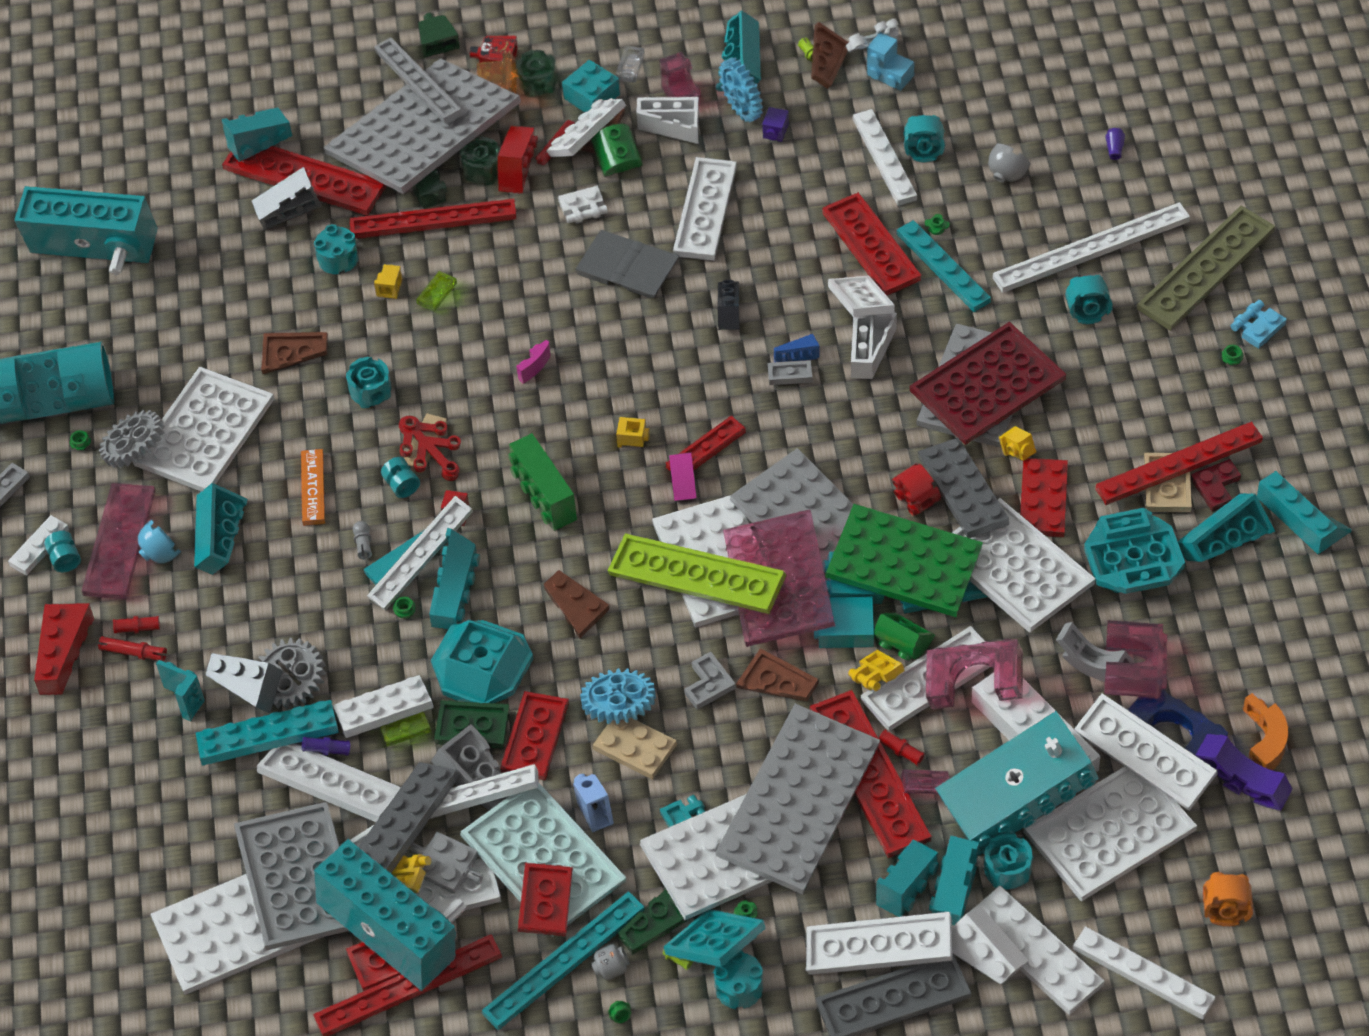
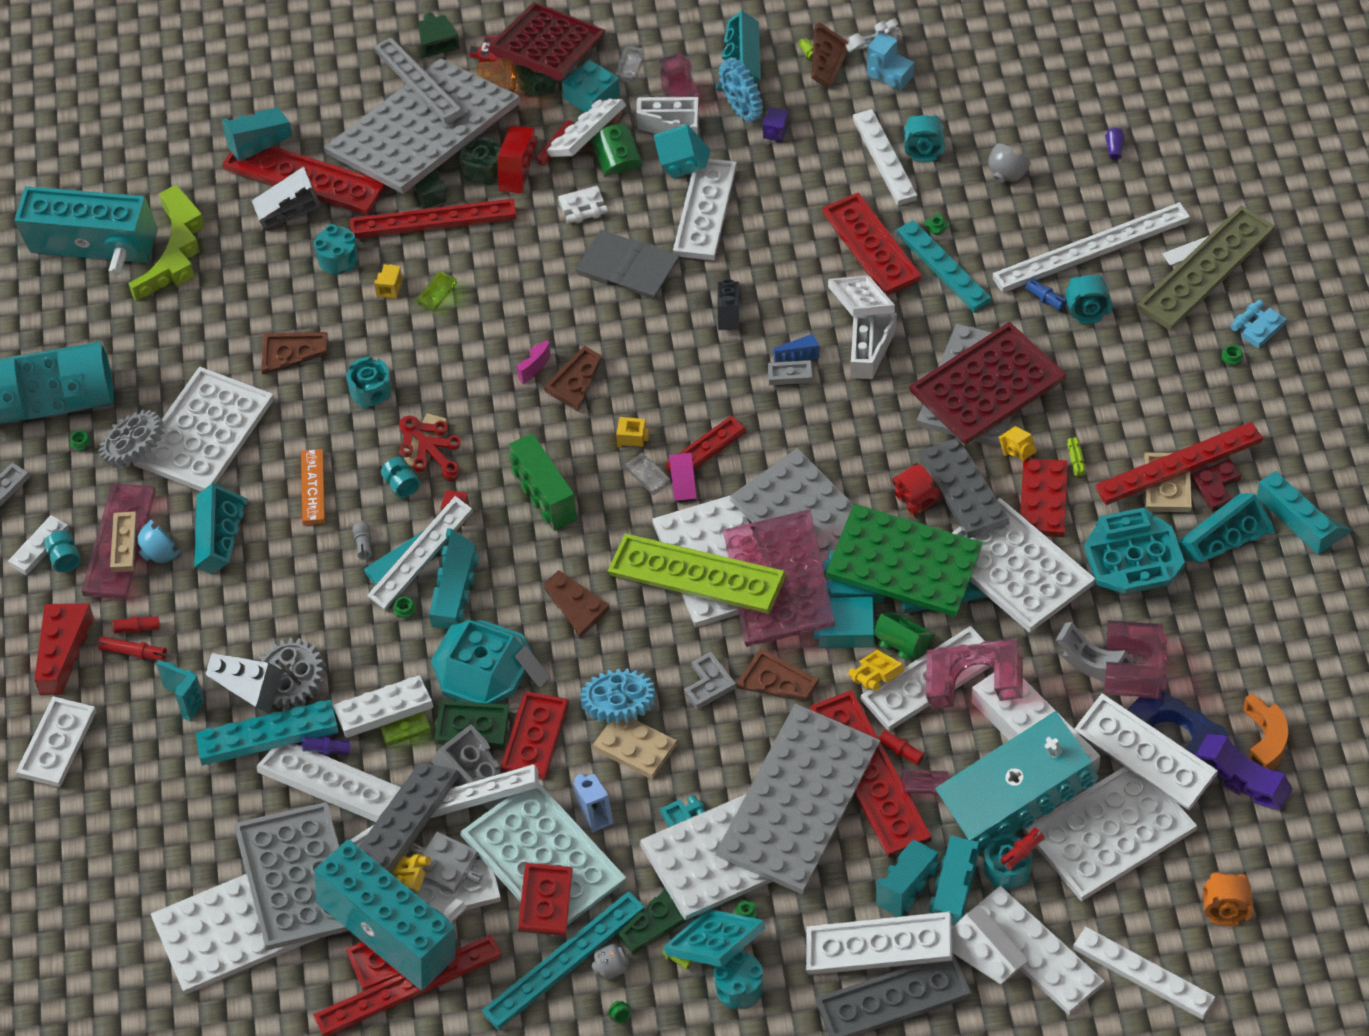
(56, 741): none -> white plate
(123, 542): none -> tan plate
(174, 262): none -> lime arch
(532, 666): none -> light grey sticker
(546, 41): none -> dark red plate
(575, 378): none -> copper wing
(647, 473): none -> clear plate
(681, 151): none -> teal slope
(1022, 849): none -> red pin
(1046, 294): none -> blue pin
(1076, 457): none -> lime axle
(1180, 253): none -> white sticker

